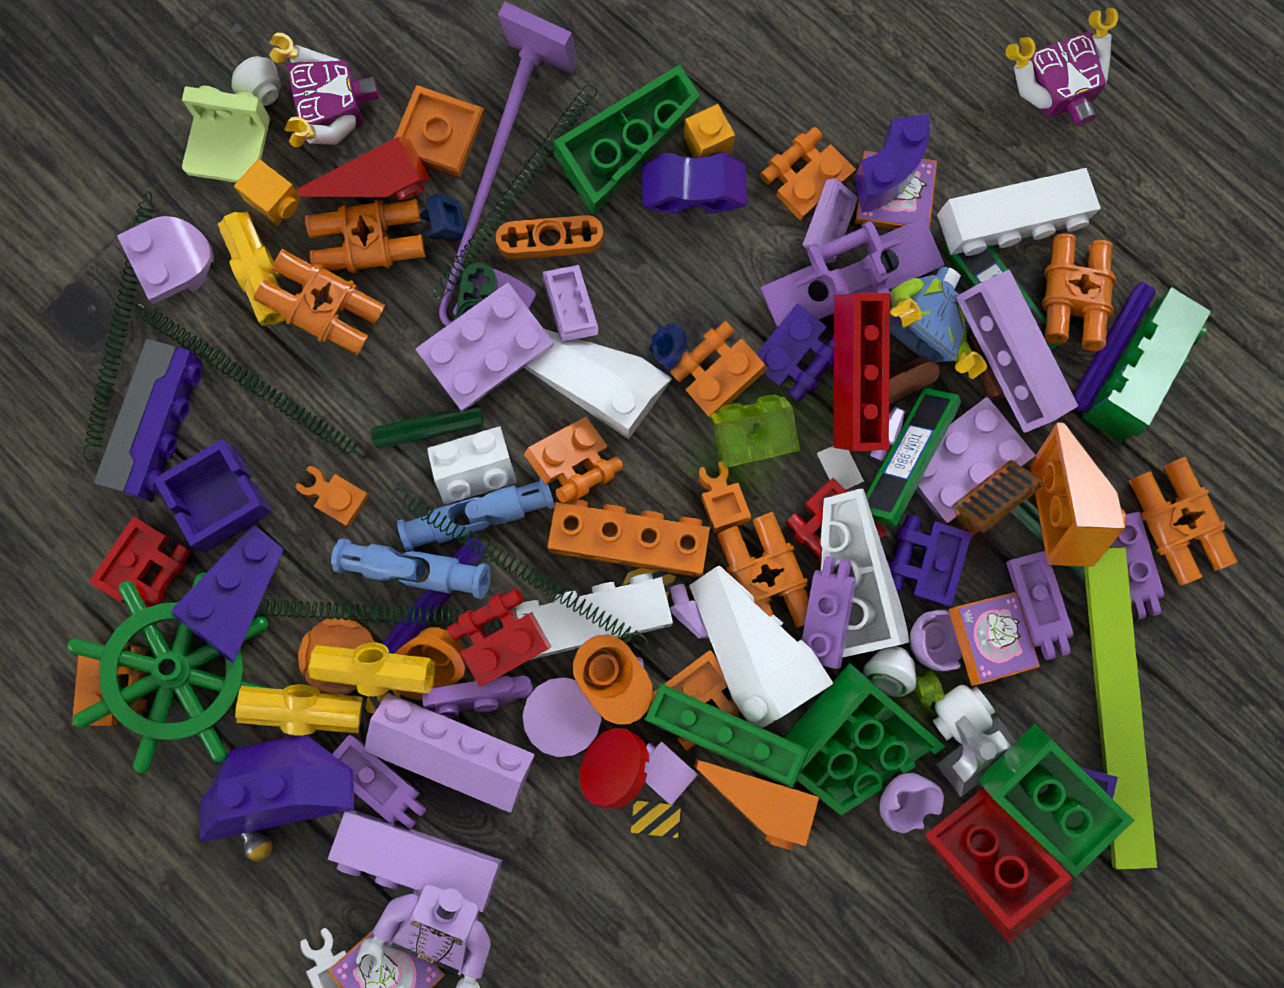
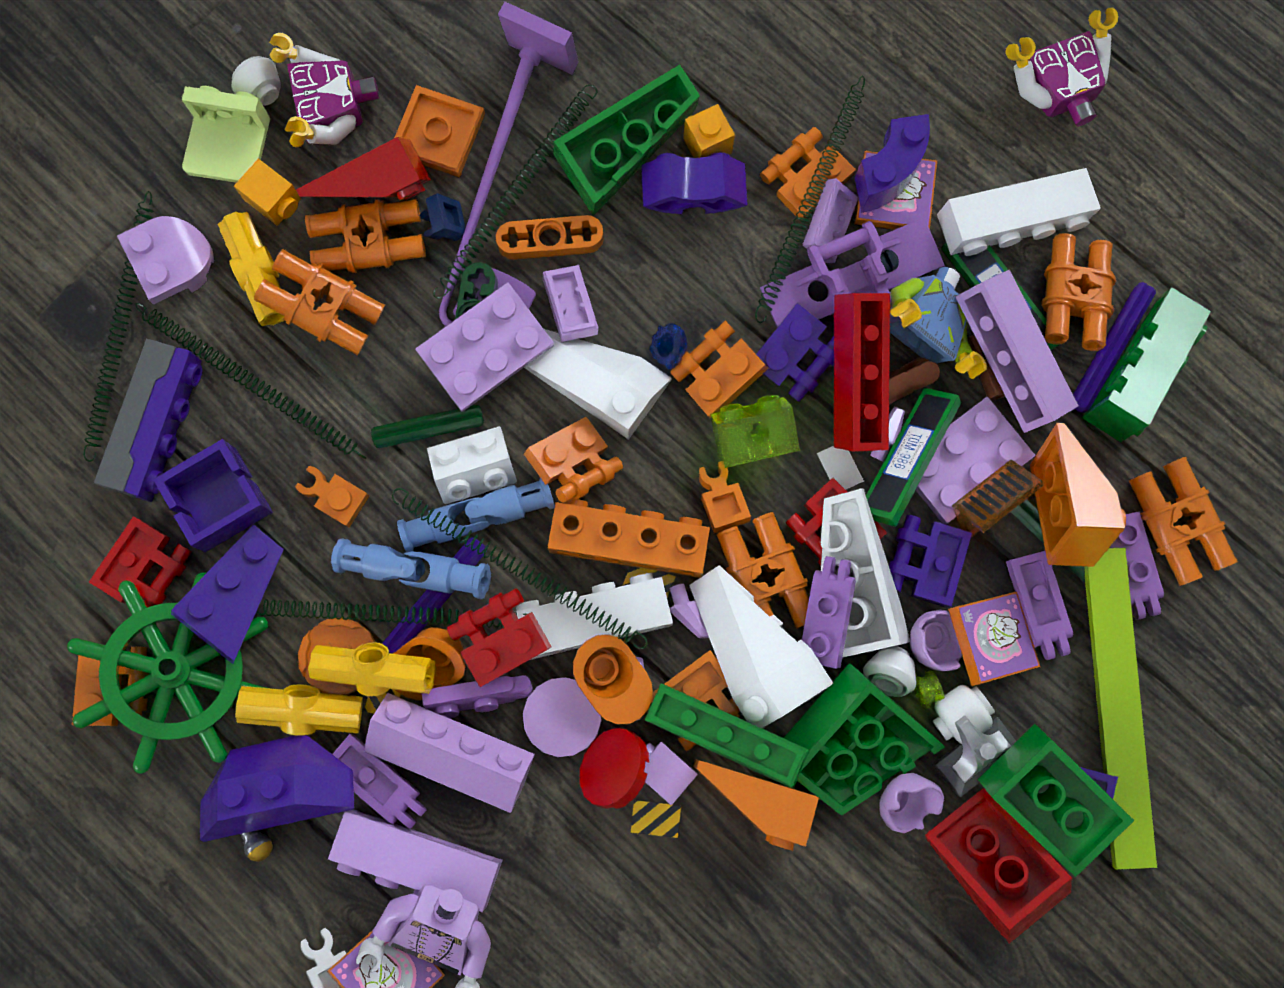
(810, 194): none -> dark green piece

